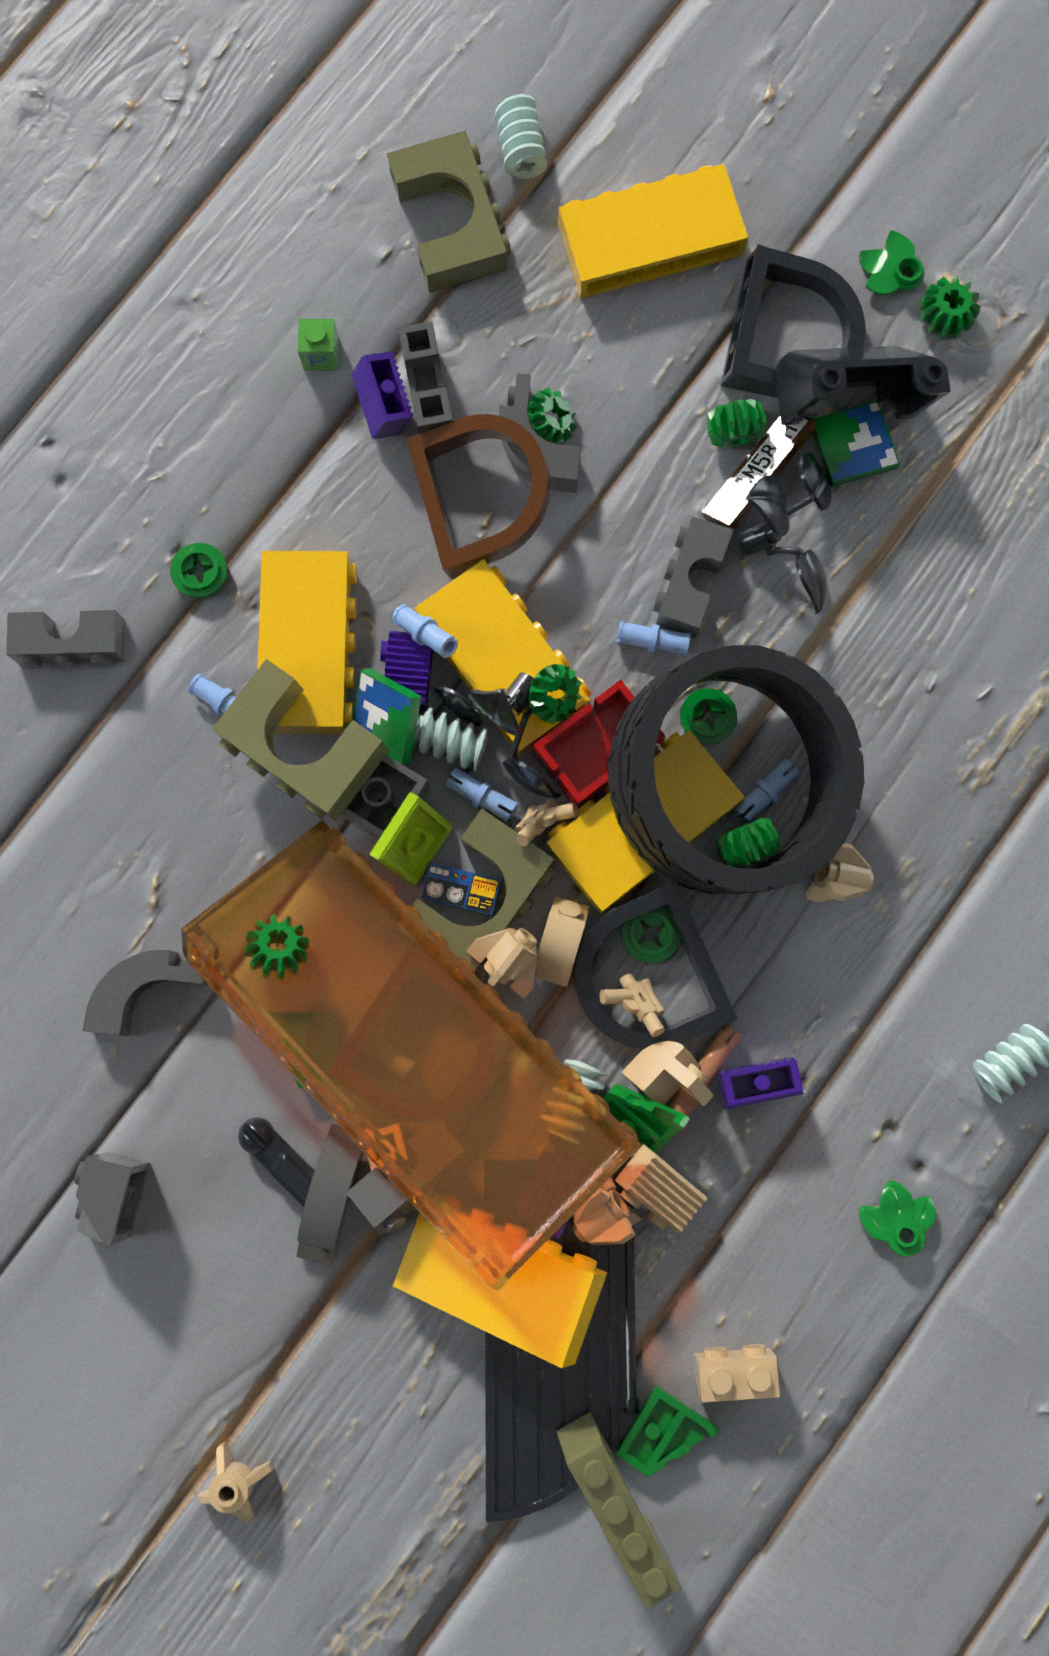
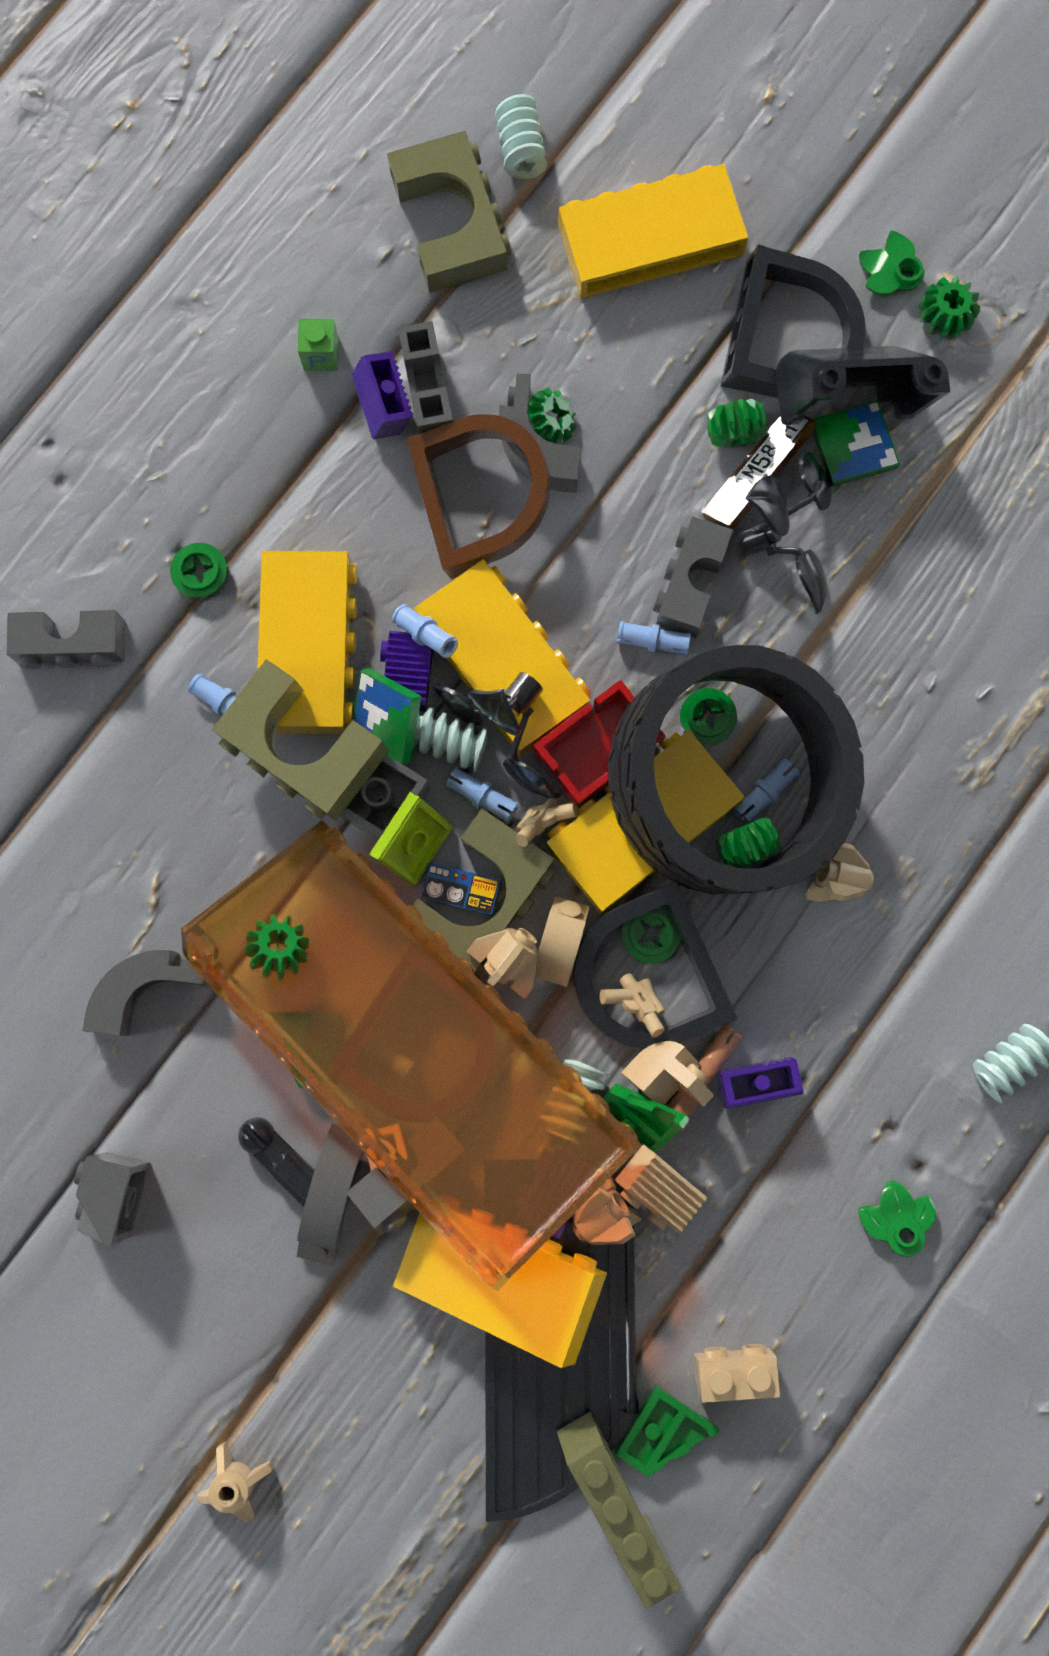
(551, 679): green gear -> none

